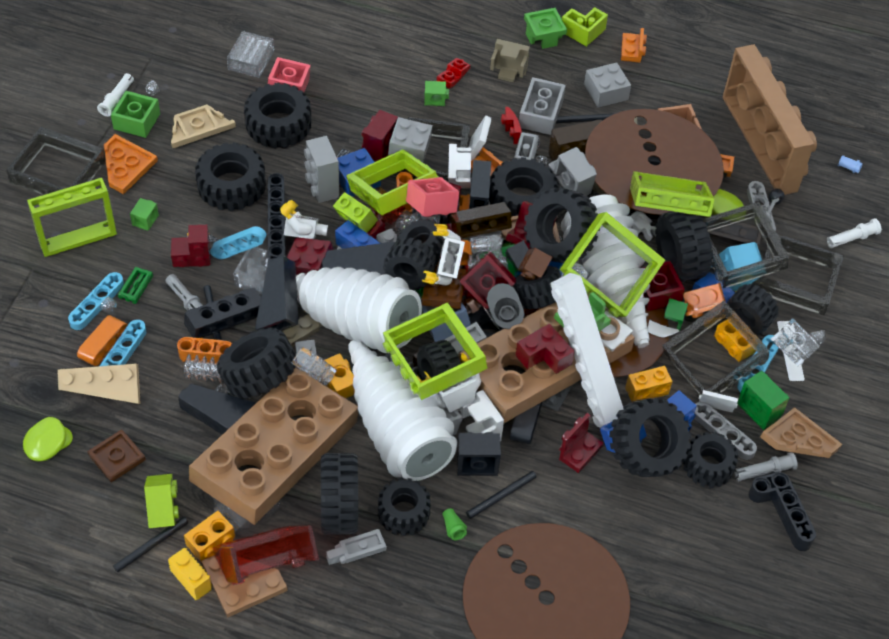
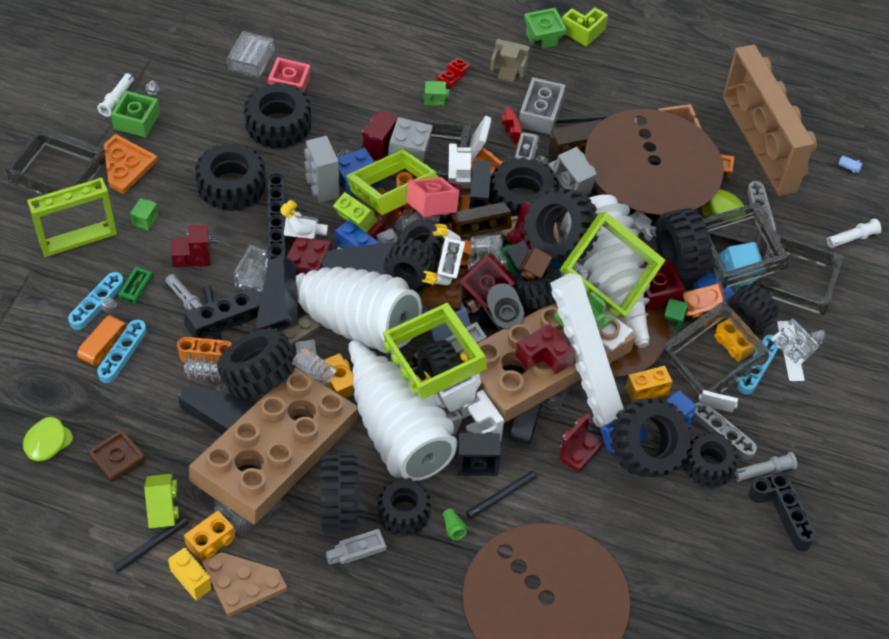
(110, 382): tan wing -> none
(198, 125): tan wing -> none
(239, 245): medium azure beam -> none
(266, 551): clear red windscreen -> none
(607, 85): light grey brick -> none
(632, 46): orange bracket -> none
(660, 330): white sticker -> none
(671, 194): lime window -> none
(762, 400): green container -> none
(774, 198): black hinge -> none
(800, 435): medium nougat plate -> none

